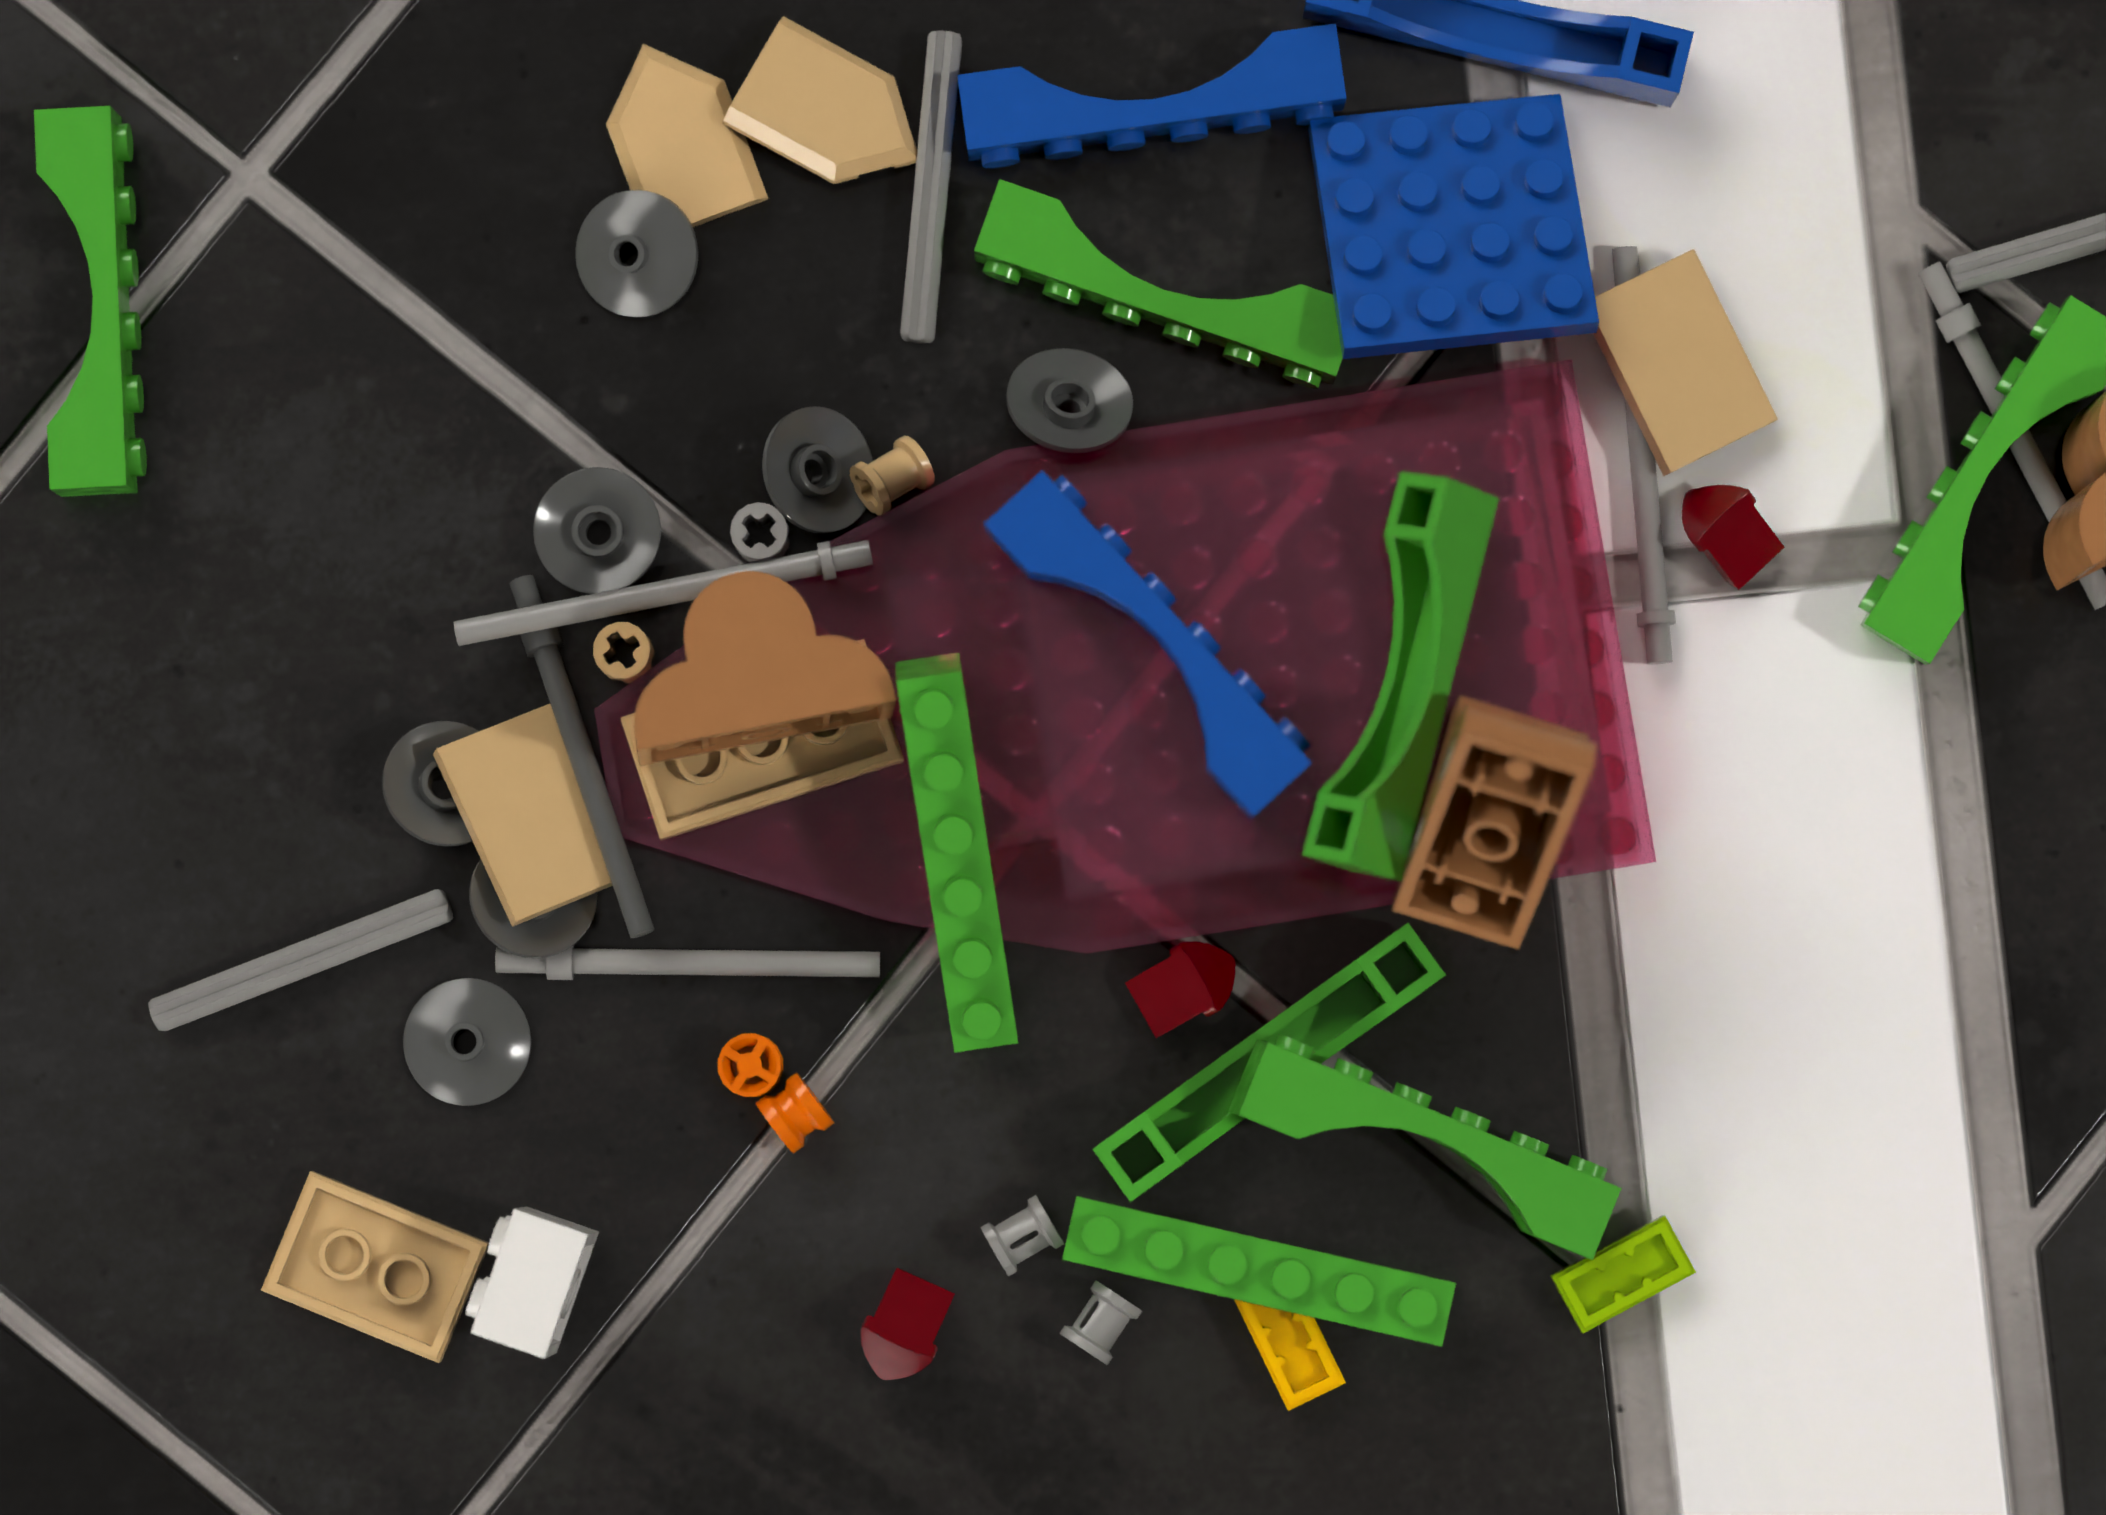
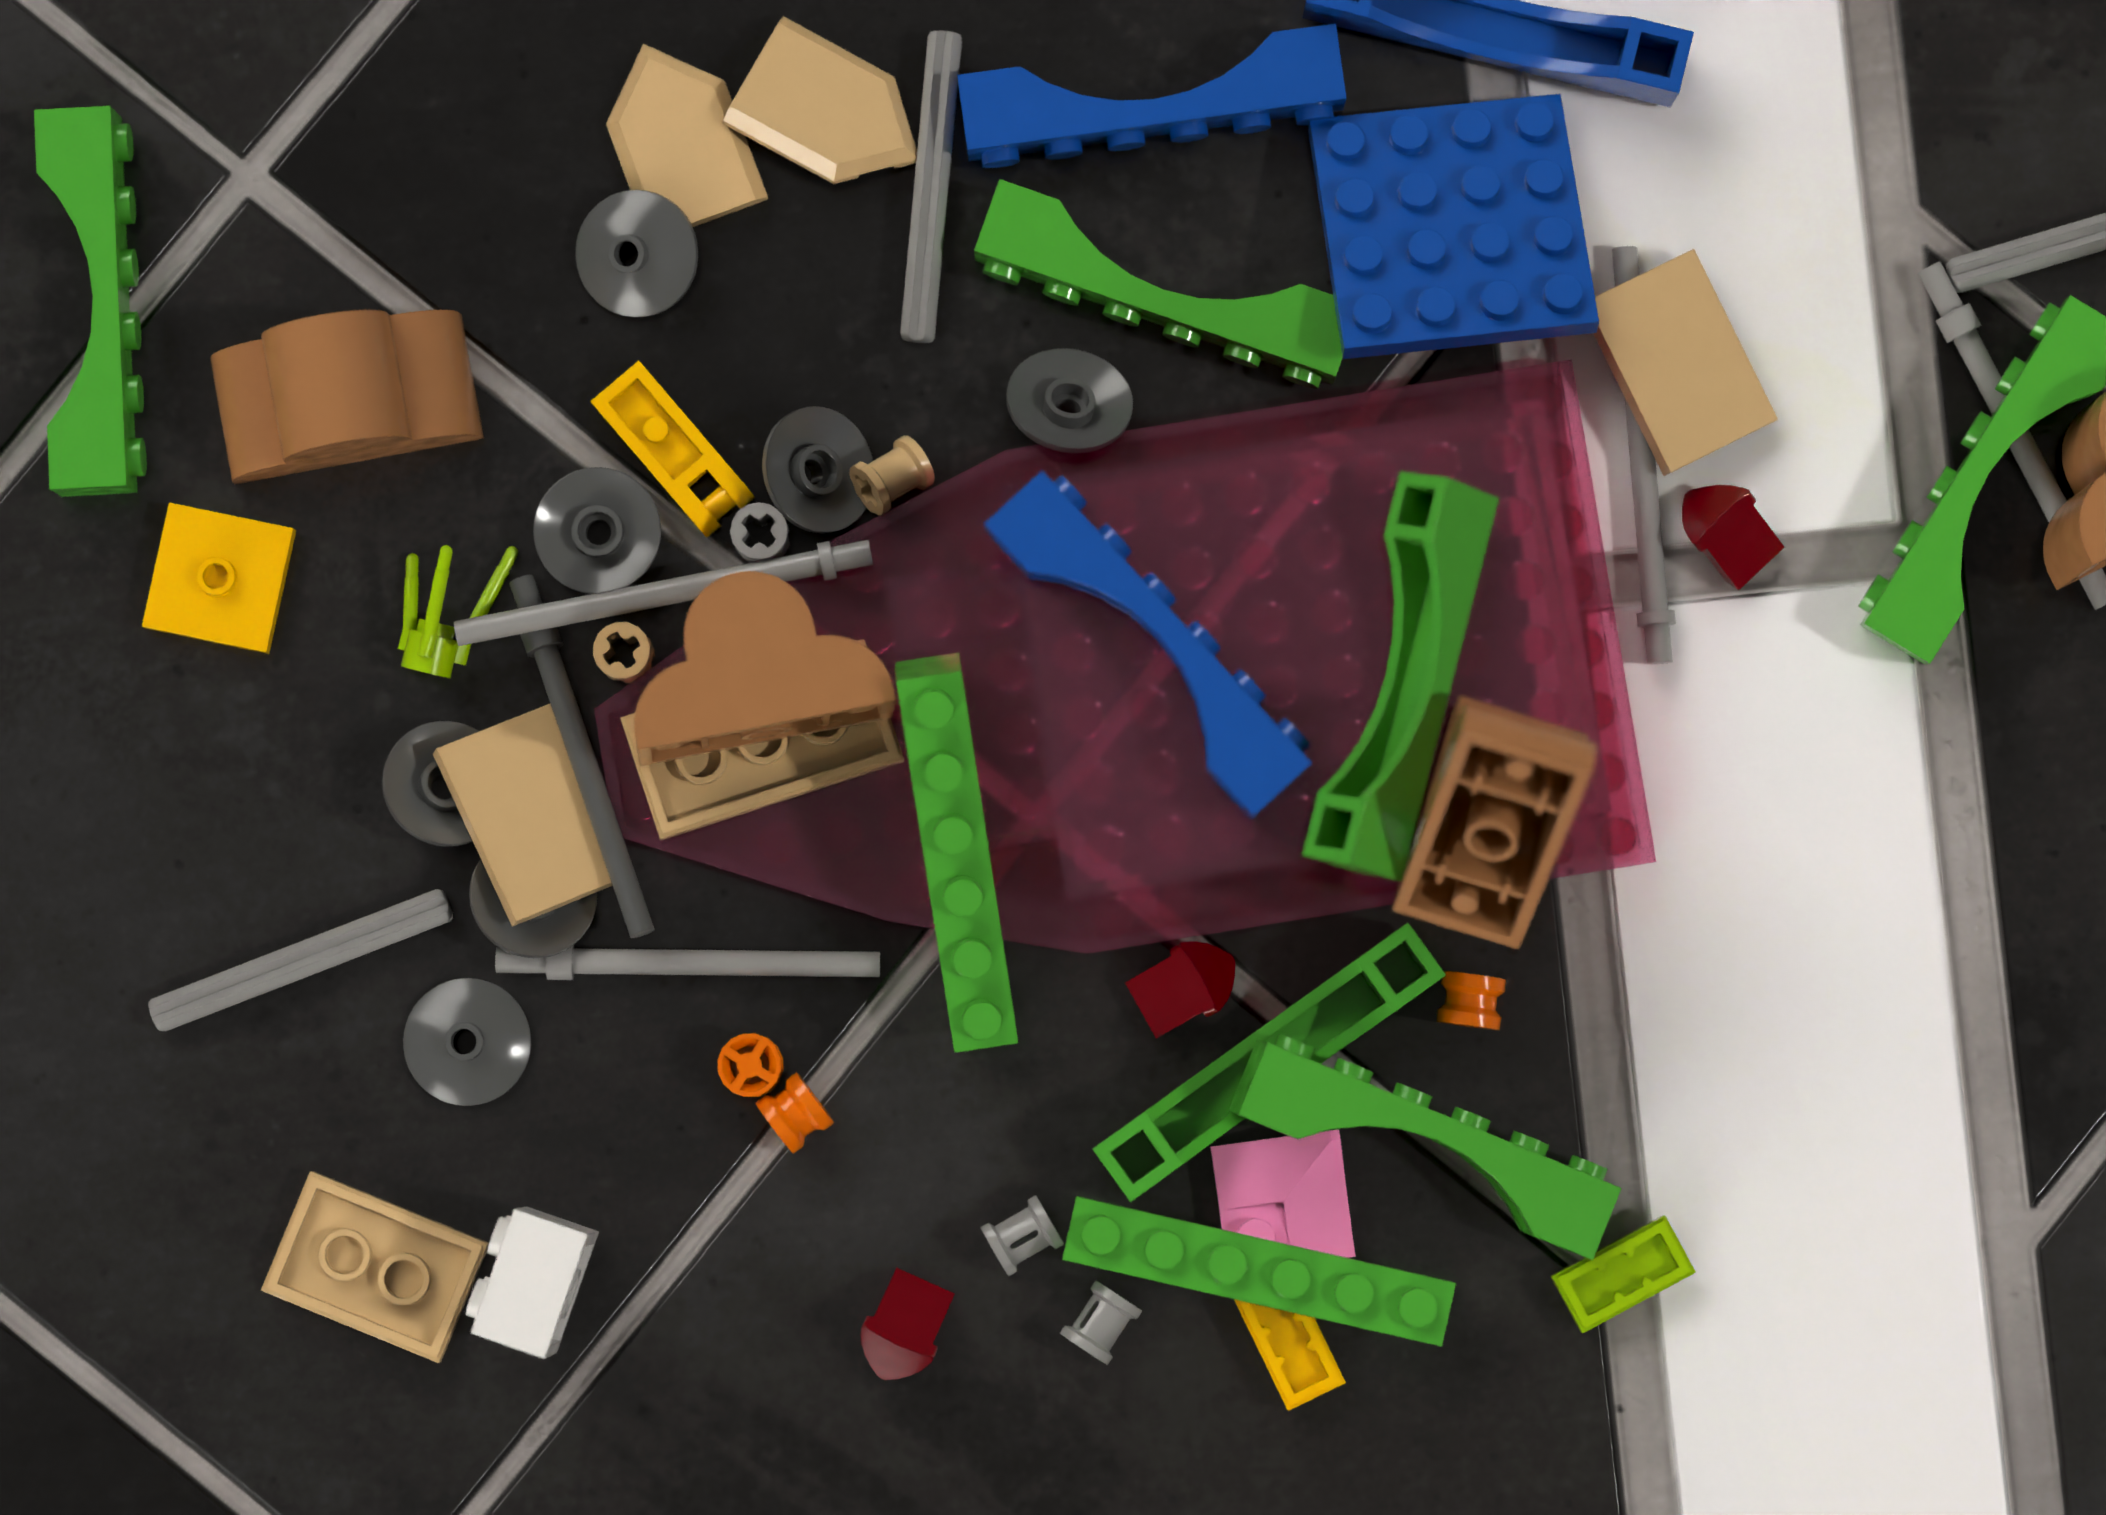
(219, 578): none -> yellow plate
(345, 391): none -> medium nougat brick
(430, 644): none -> lime plant
(670, 446): none -> yellow plate
(1286, 1191): none -> bright pink plate
(1471, 1000): none -> orange wheel

